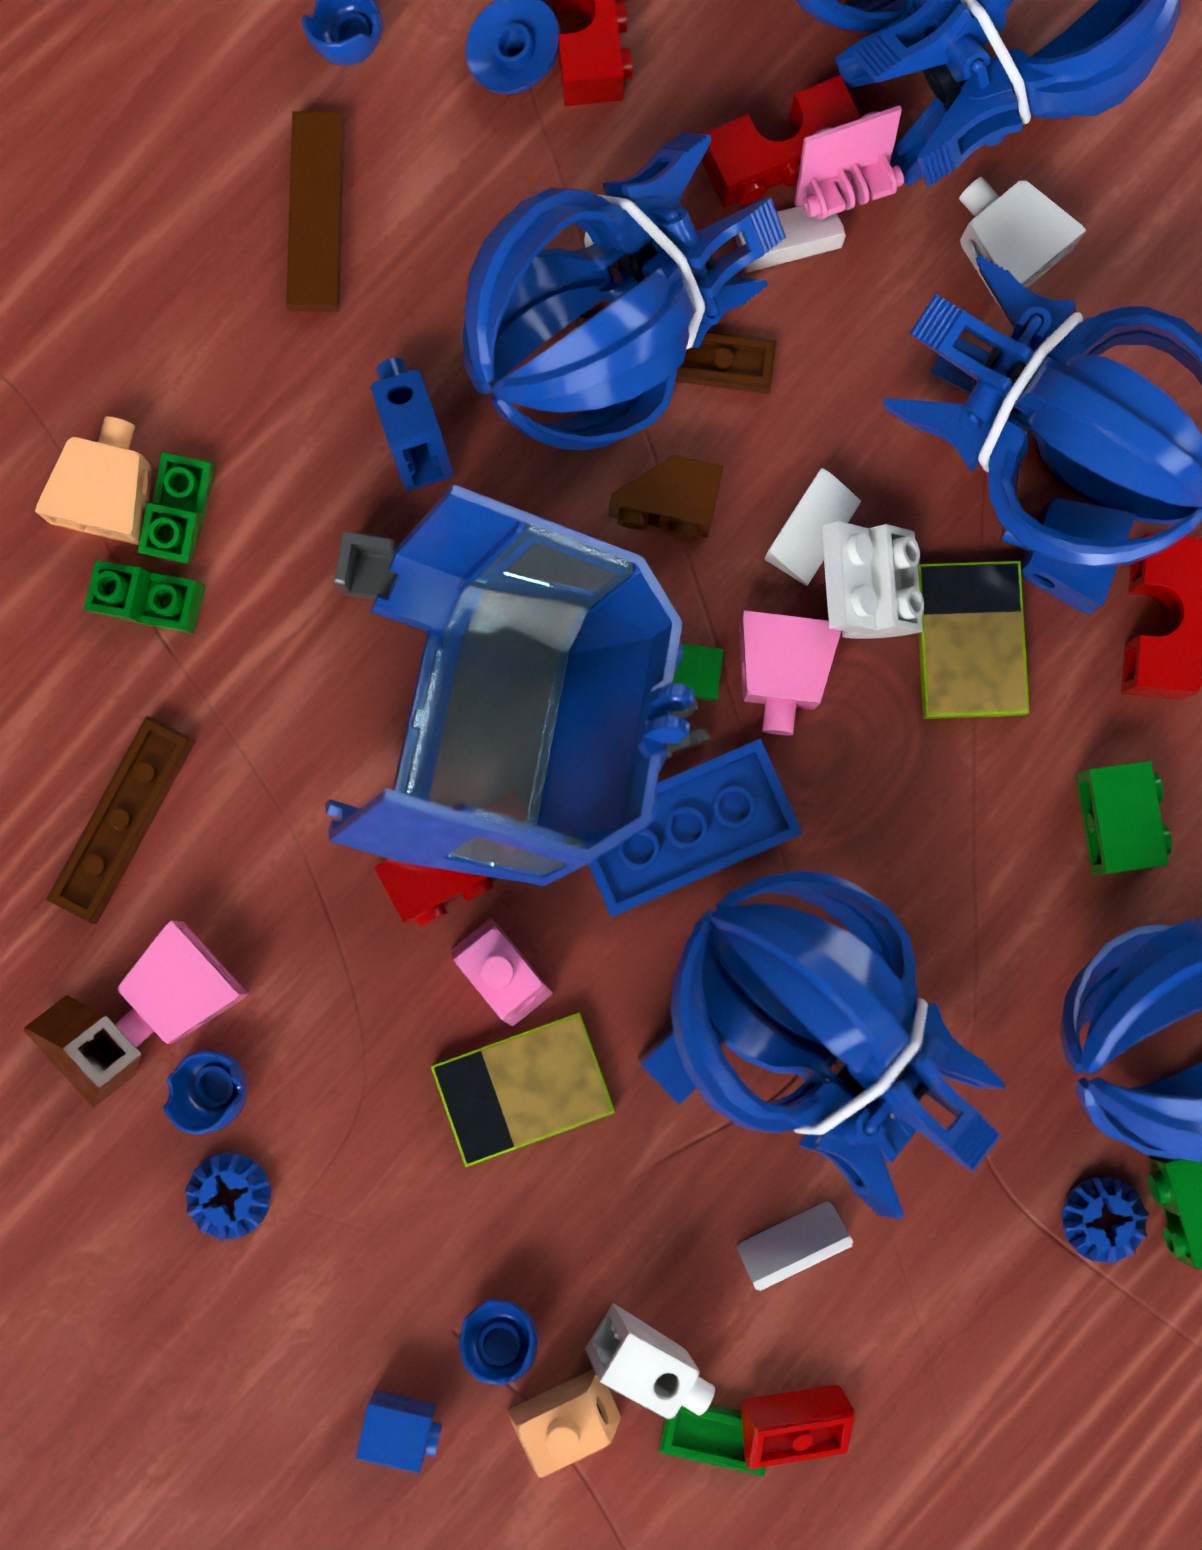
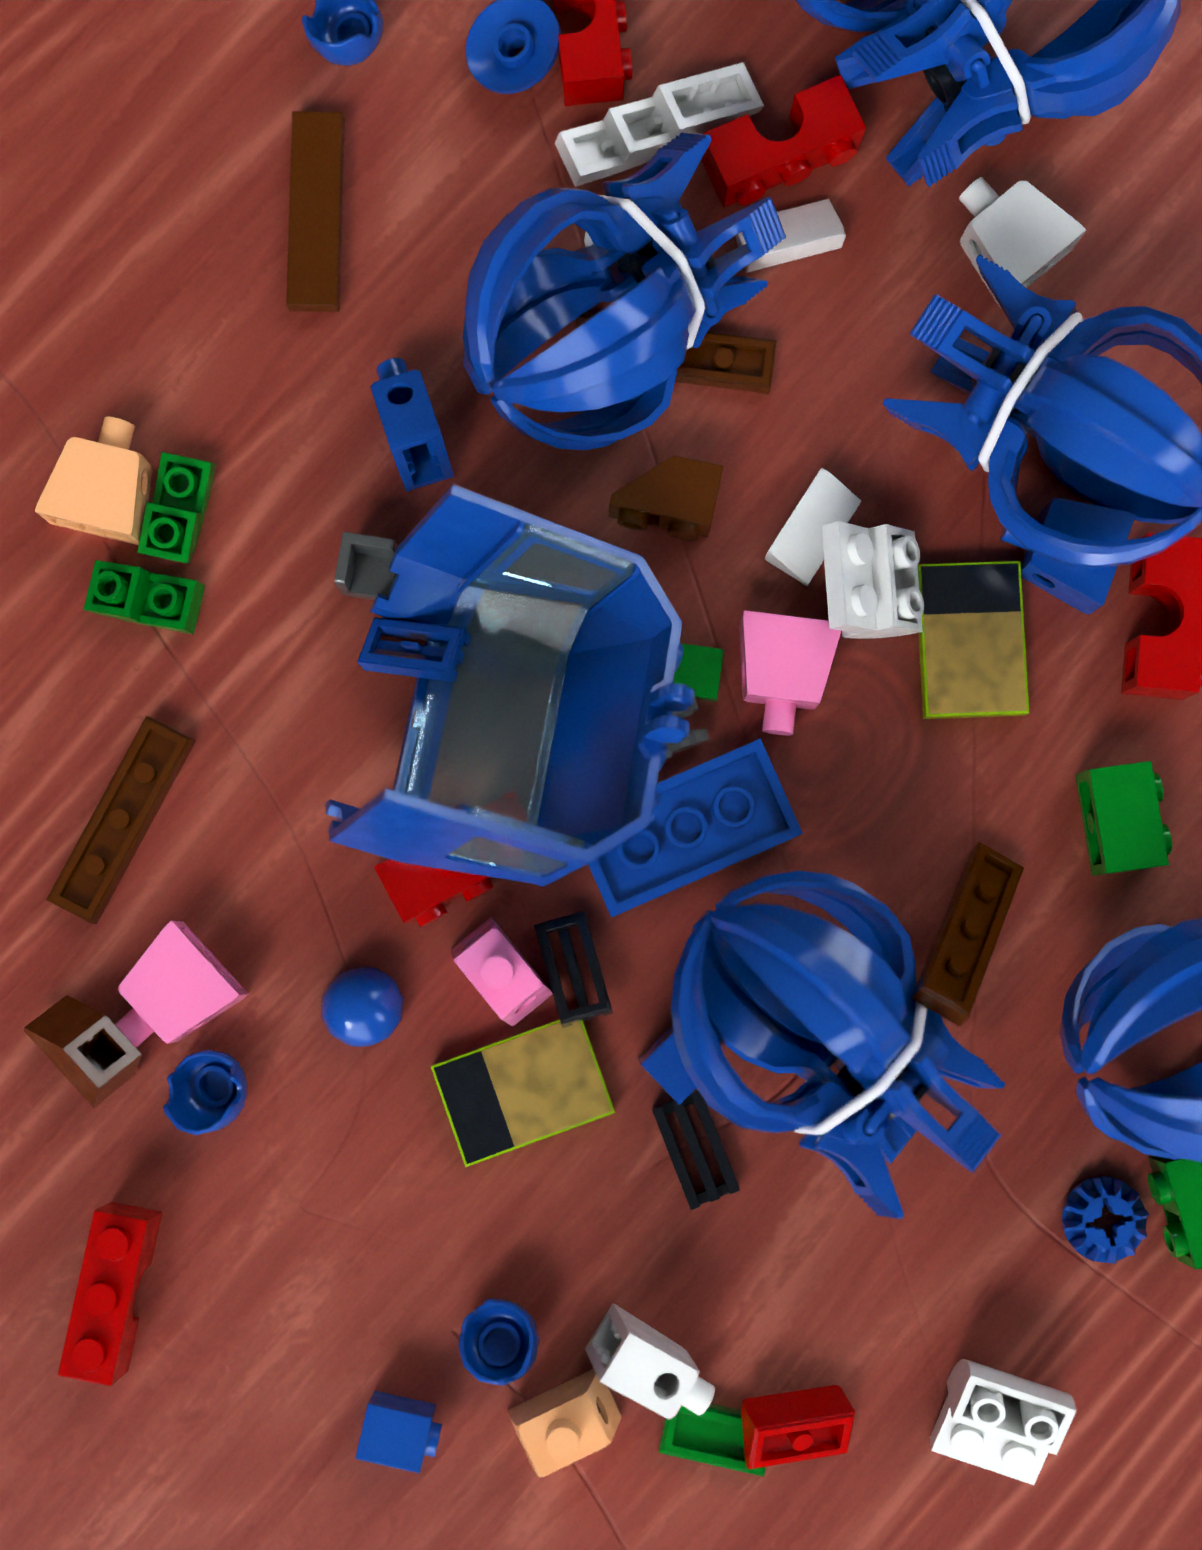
(102, 1317): none -> red arch
(236, 1172): blue gear -> none
(362, 1006): none -> blue hair
(434, 670): none -> blue tile
(585, 1011): none -> black tile
(638, 129): none -> white slope
(712, 1192): none -> black tile
(794, 1245): white slope -> none
(849, 164): bright pink hinge -> none
(968, 935): none -> reddish brown tile
(1001, 1421): none -> white brick

